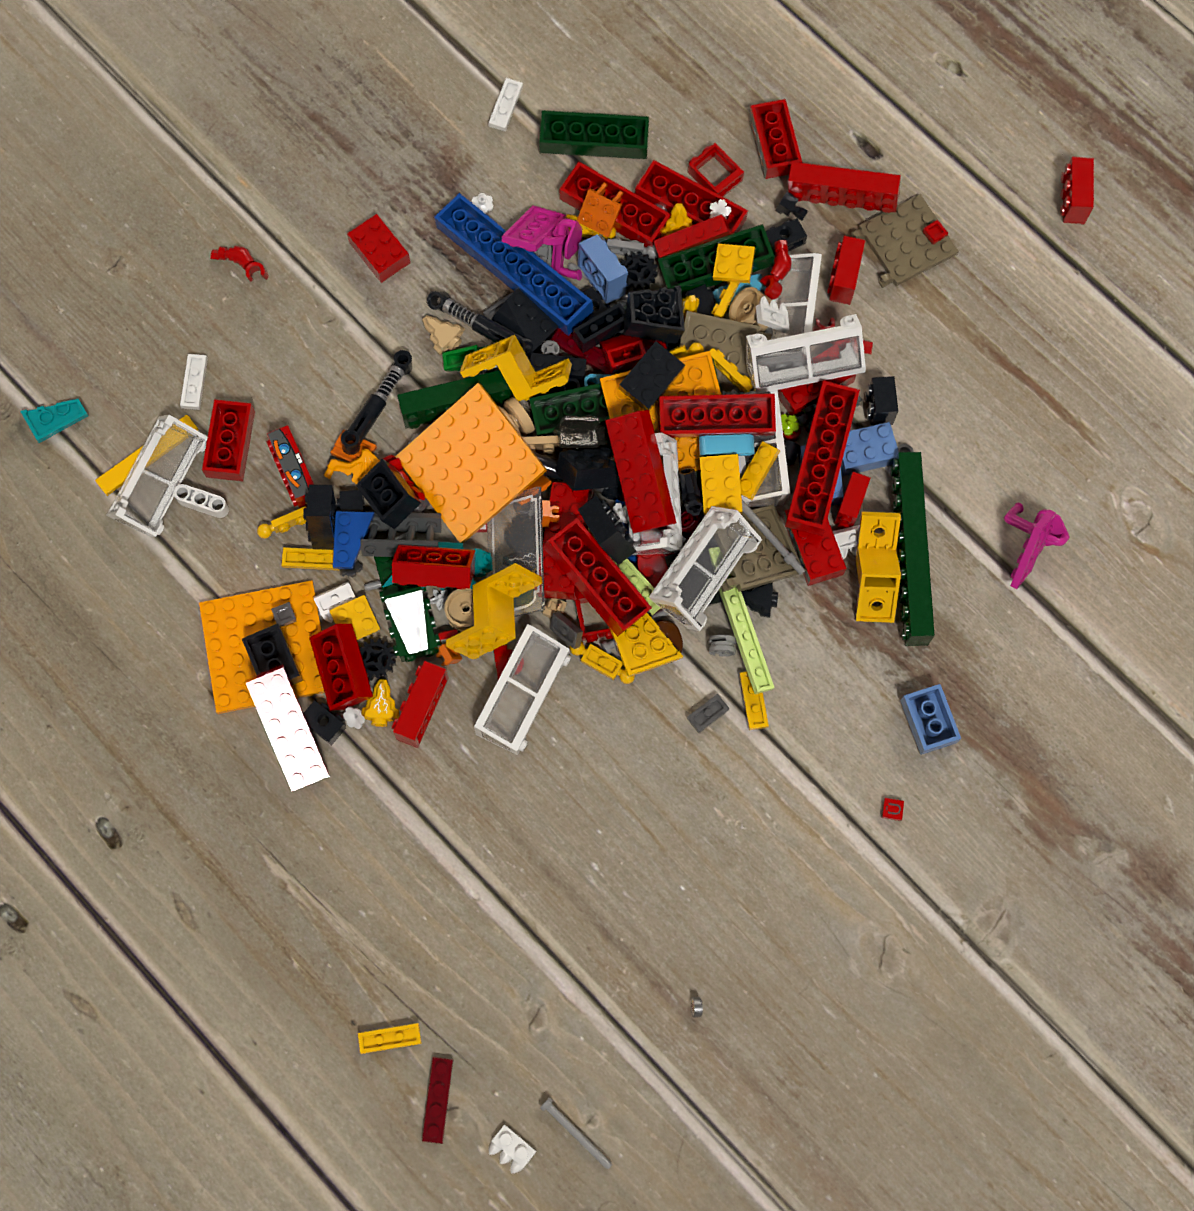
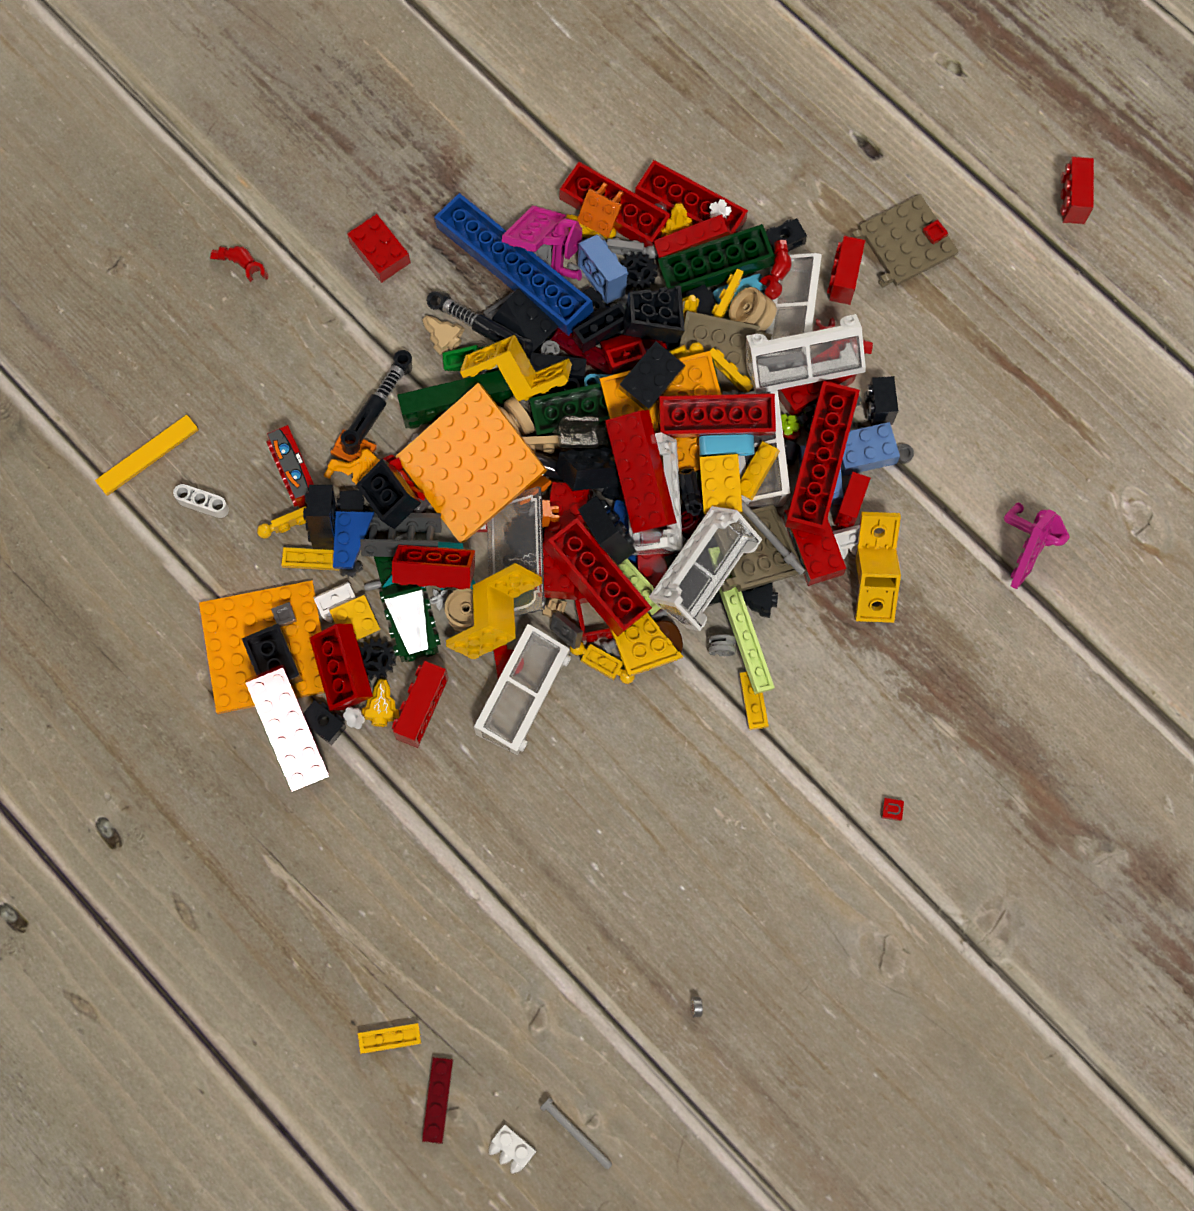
(53, 419): teal wing -> none
(156, 474): clear windscreen -> none
(193, 381): white plate -> none
(228, 440): red brick -> none
(443, 636): red tile -> none
(449, 655): orange tile -> none
(483, 202): white plant -> none
(483, 562): teal brick -> none
(505, 104): white plate -> none
(594, 134): dark green brick -> none
(622, 512): white plant -> none
(708, 713): flat silver plate -> none
(733, 263): yellow plate -> none
(736, 173): red window -> none
(772, 316): white plate -> none
(774, 137): red brick -> none
(788, 204): black piece -> none
(844, 187): red brick -> none
(913, 549): dark green brick -> none
(930, 719): medium blue brick -> none

